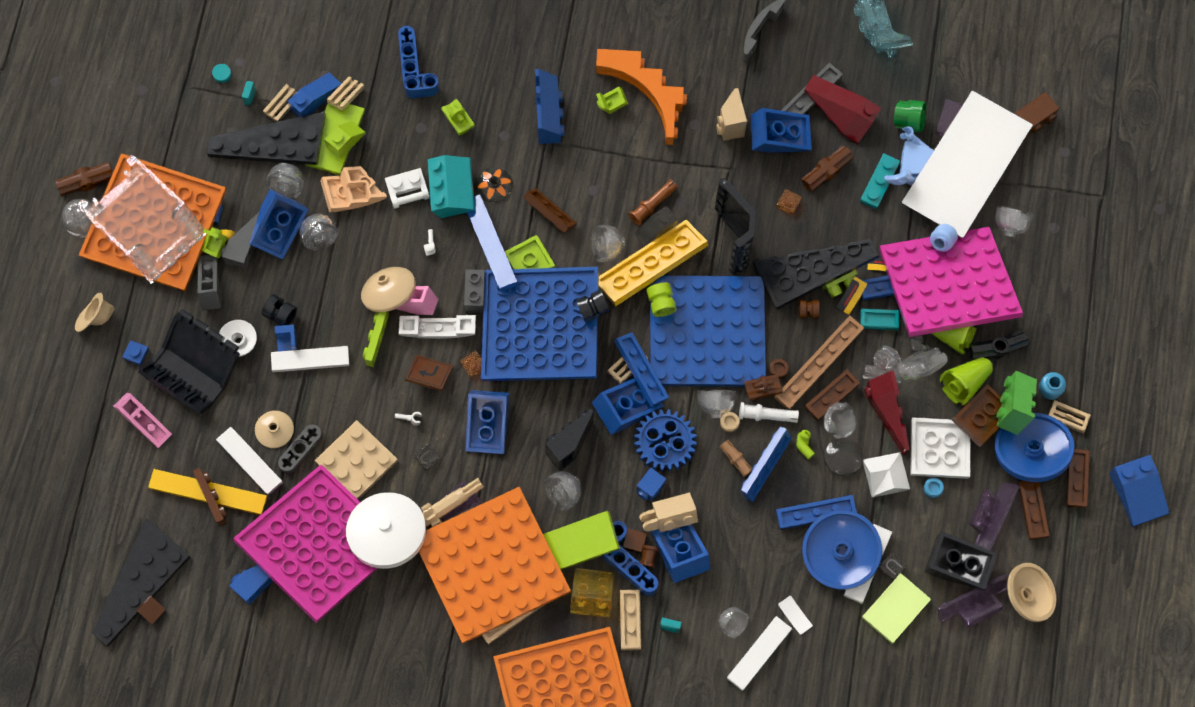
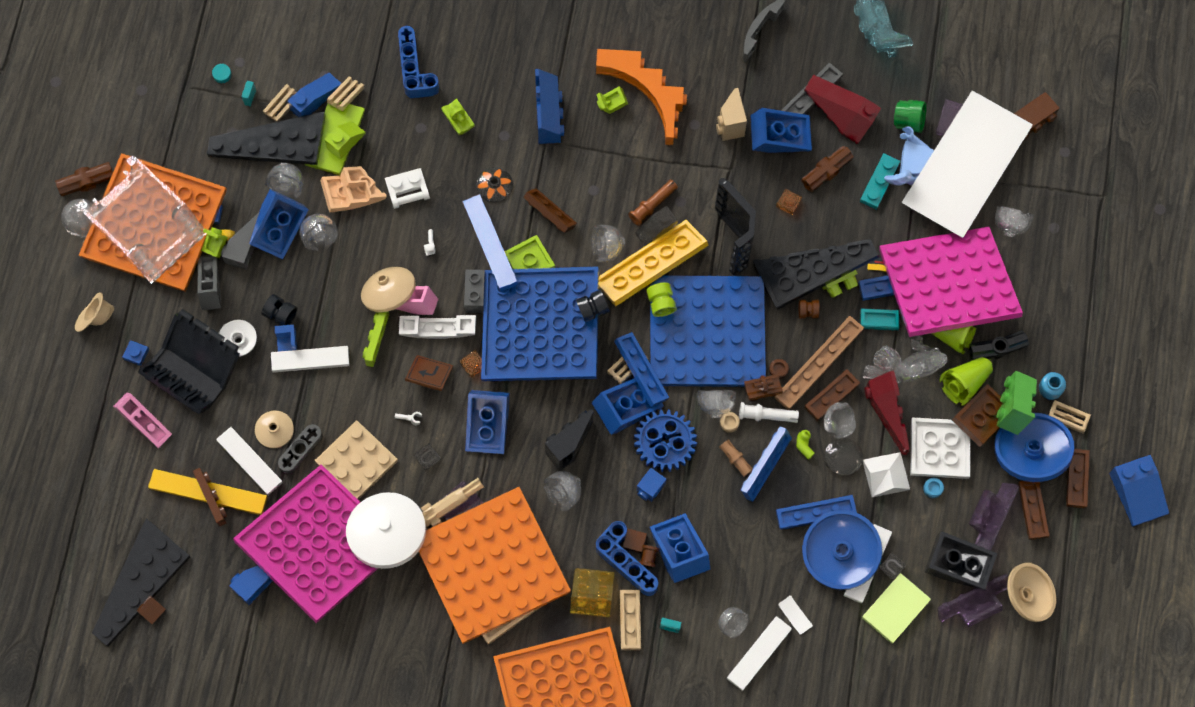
(451, 185): teal slope -> none
(583, 540): lime tile -> none
(670, 513): tan hinge -> none
(852, 295): sticker -> none
(943, 237): light blue head -> none

